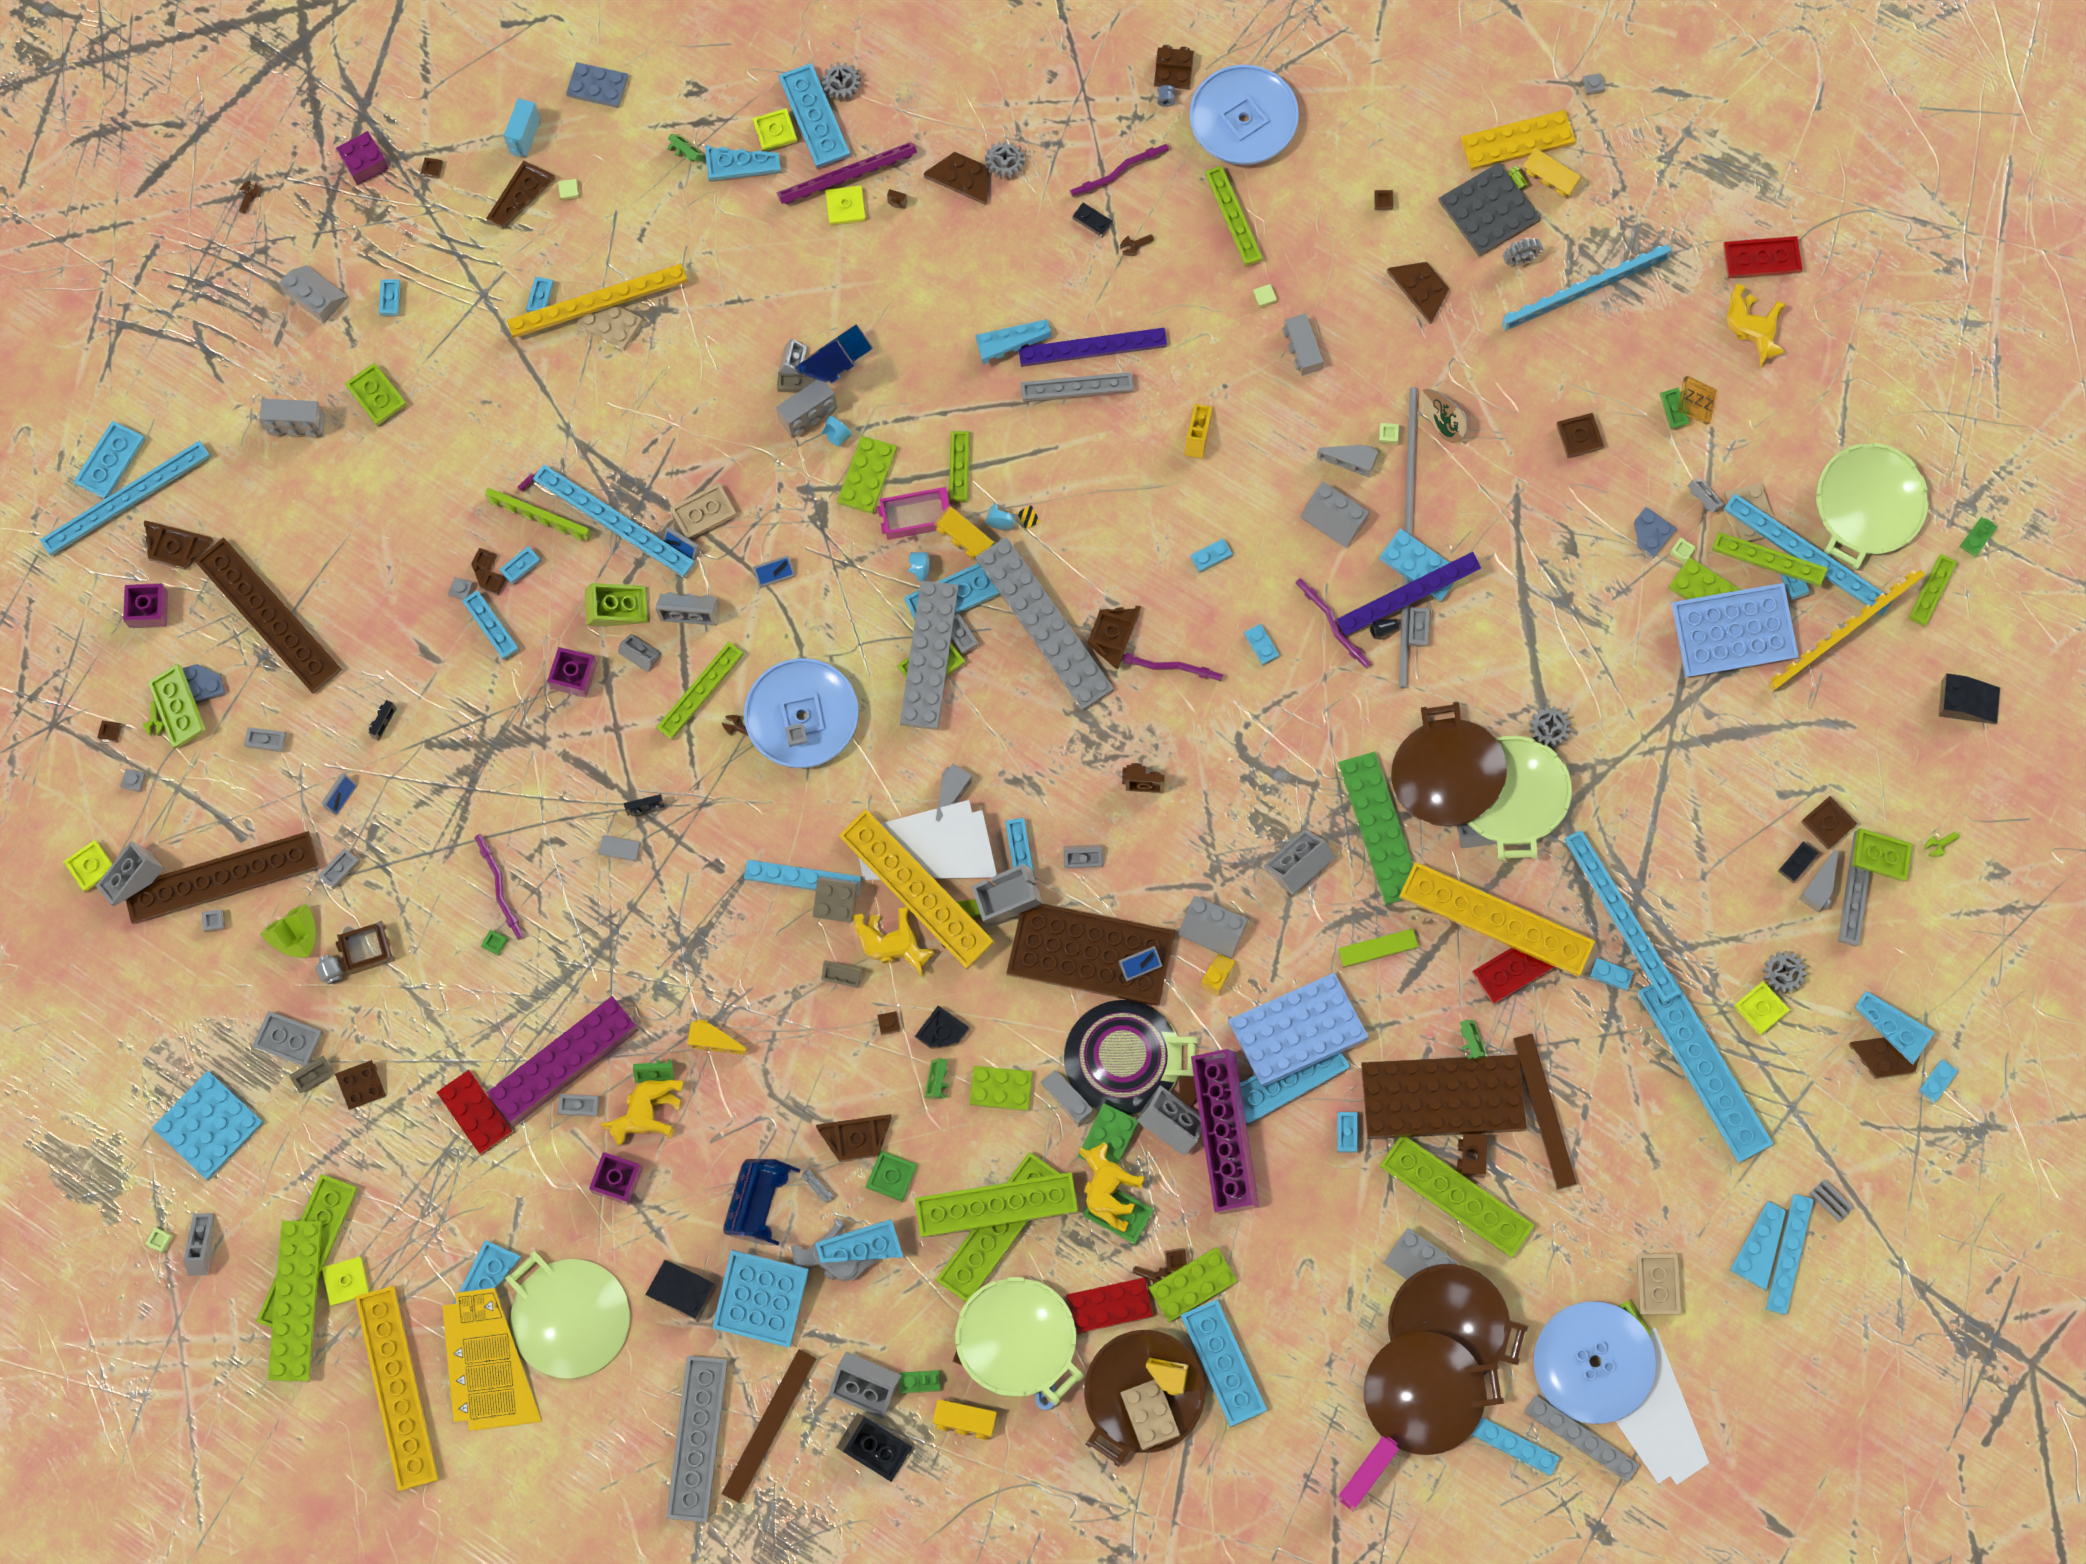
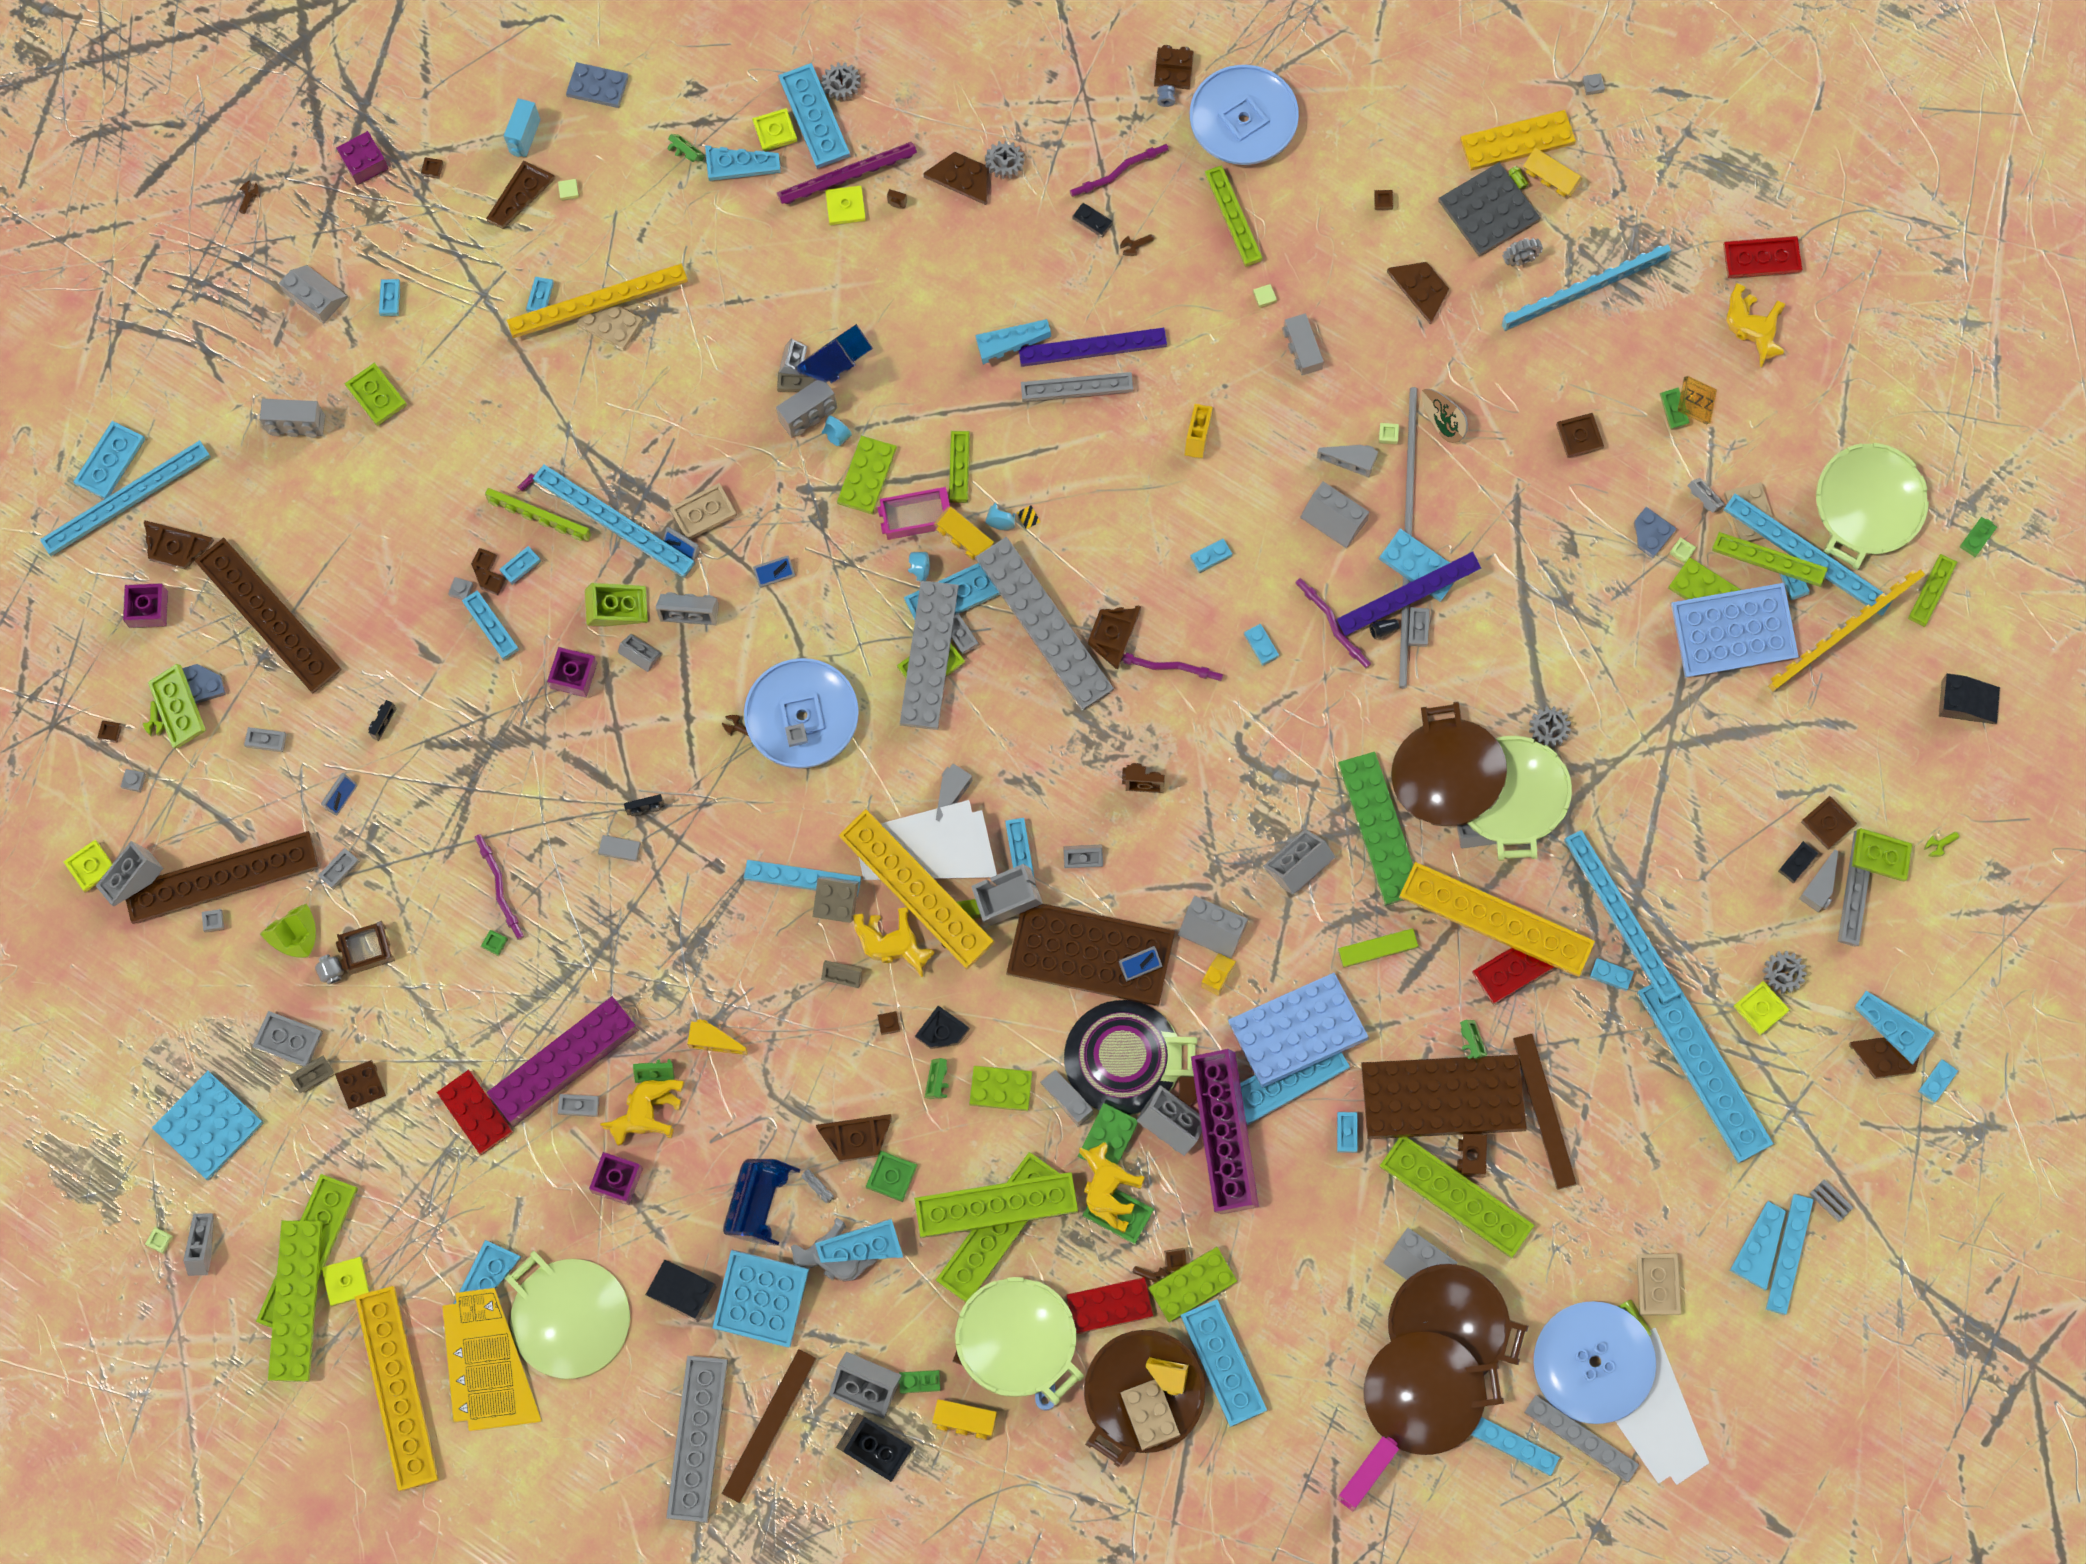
(700, 690): lime plate -> none

